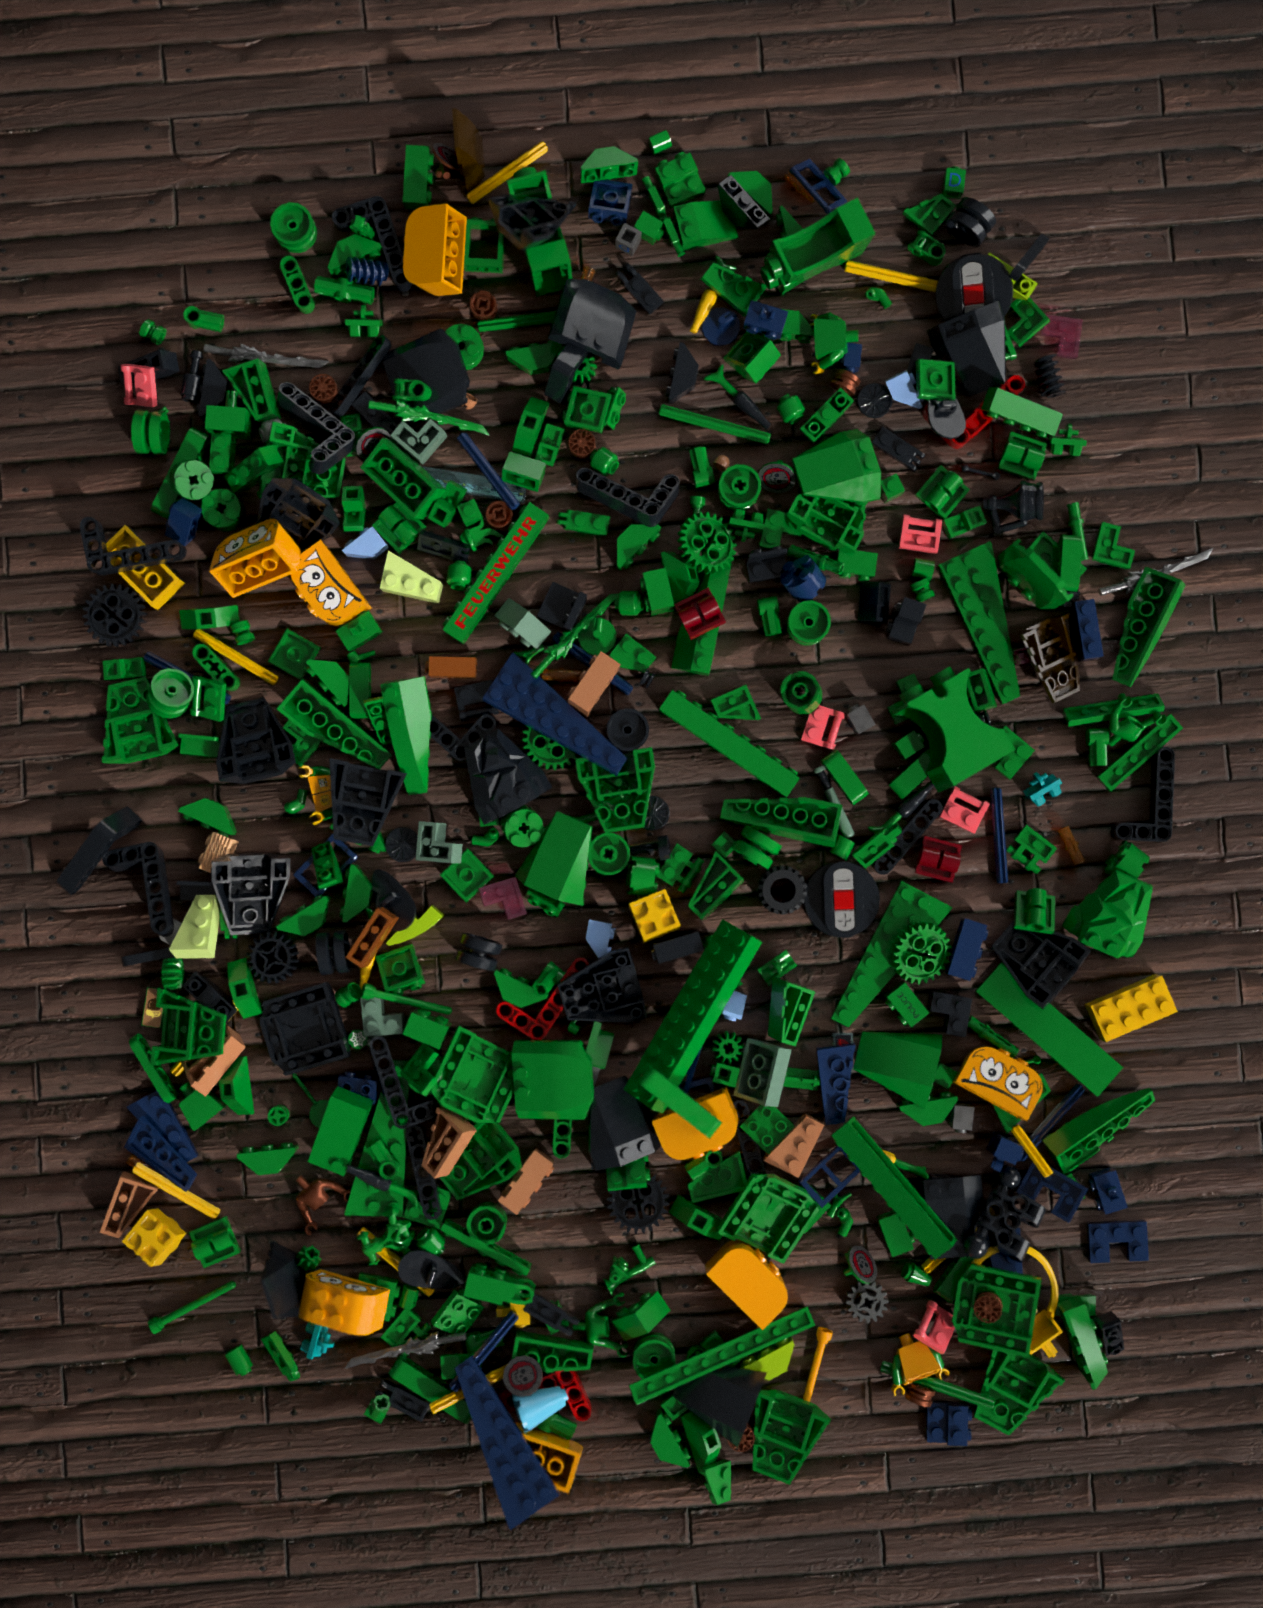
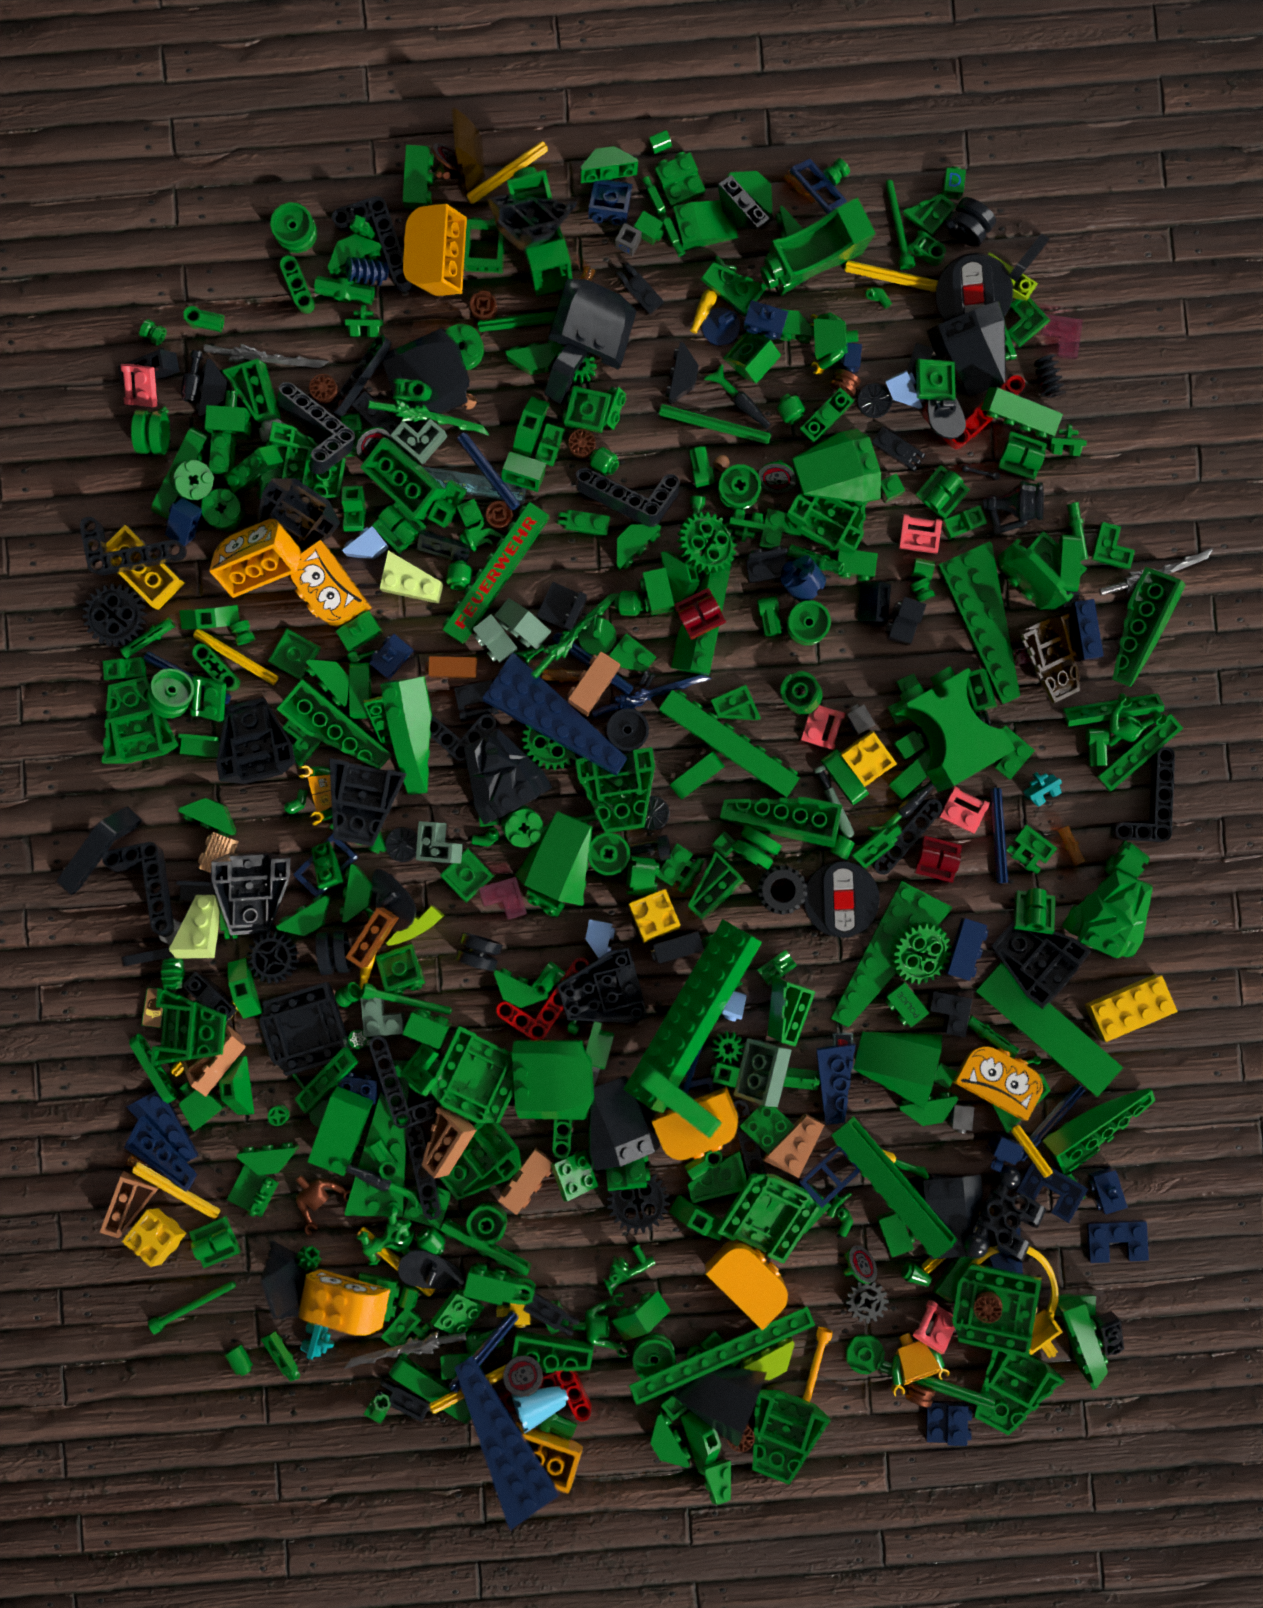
(166, 626): none -> green pin
(252, 1191): none -> green hinge
(326, 1080): none -> green hinge
(391, 656): none -> dark blue brick
(495, 639): none -> sand green brick
(574, 1175): none -> green plate
(643, 695): none -> dark blue sword
(697, 775): none -> green beam
(864, 1354): none -> green tile
(868, 758): none -> yellow piece
(906, 260): none -> green piece

